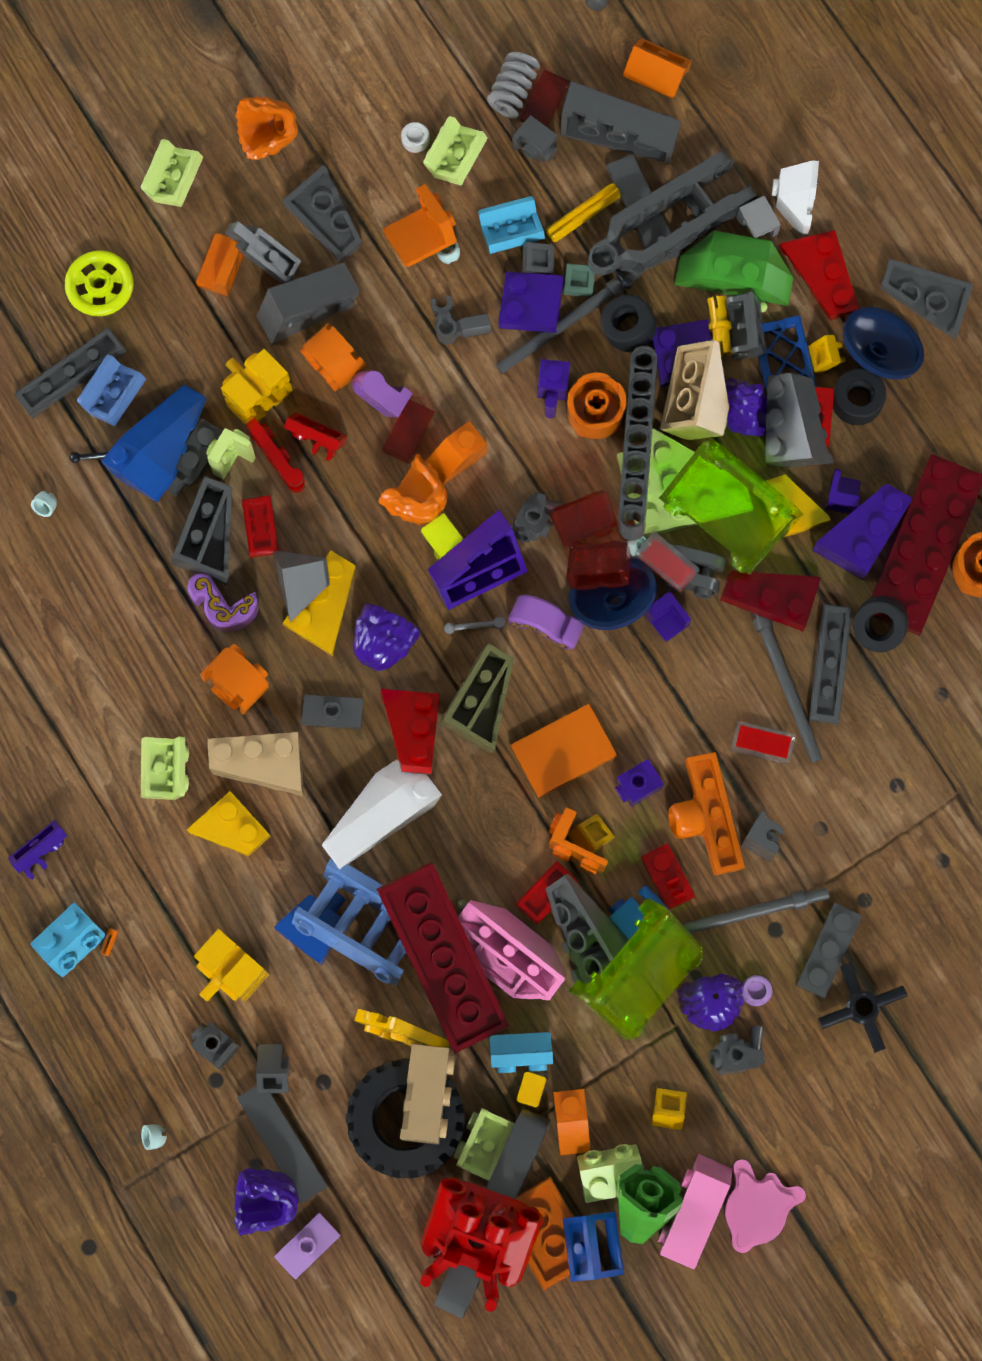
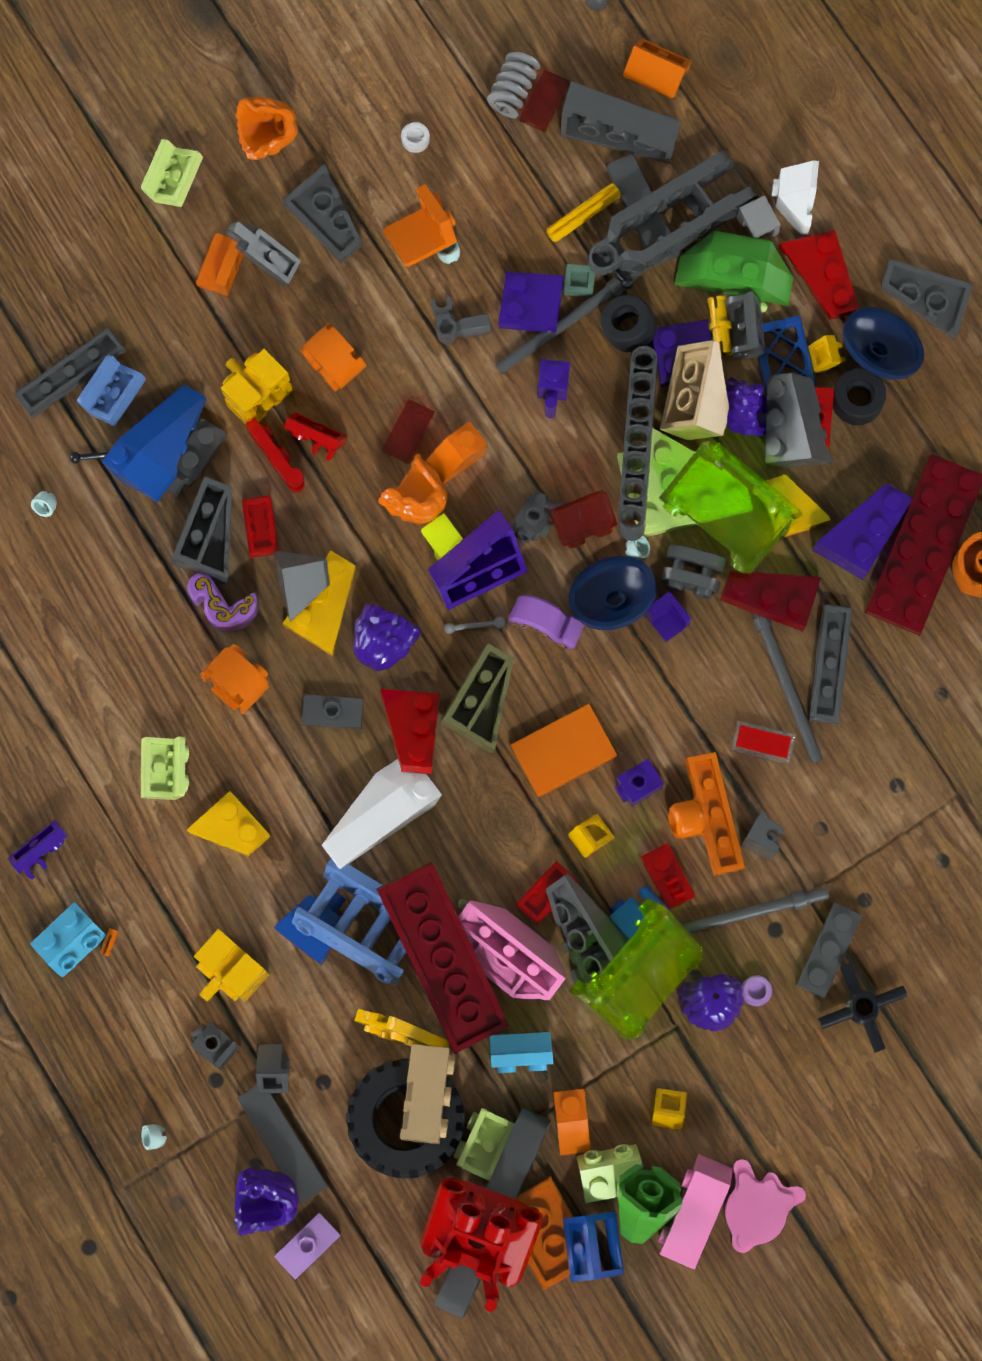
(99, 260): neon yellow plate -> none
(226, 449): yellowish green bracket -> none
(260, 760): tan wedge -> none
(306, 302): dark grey wedge -> none
(380, 395): medium lavender leg -> none
(454, 151): yellowish green bracket -> none
(510, 224): medium azure bracket -> none
(531, 1089): yellow slope -> none
(536, 140): dark grey brick -> none
(538, 258): dark grey plate -> none
(565, 850): orange bracket -> none
(599, 565): clear red brick -> none
(610, 399): orange brick -> none
(667, 561): clear tile -> none
(735, 1056): dark grey piece -> none
(843, 493): dark purple panel -> none
(878, 642): black tyre -> none

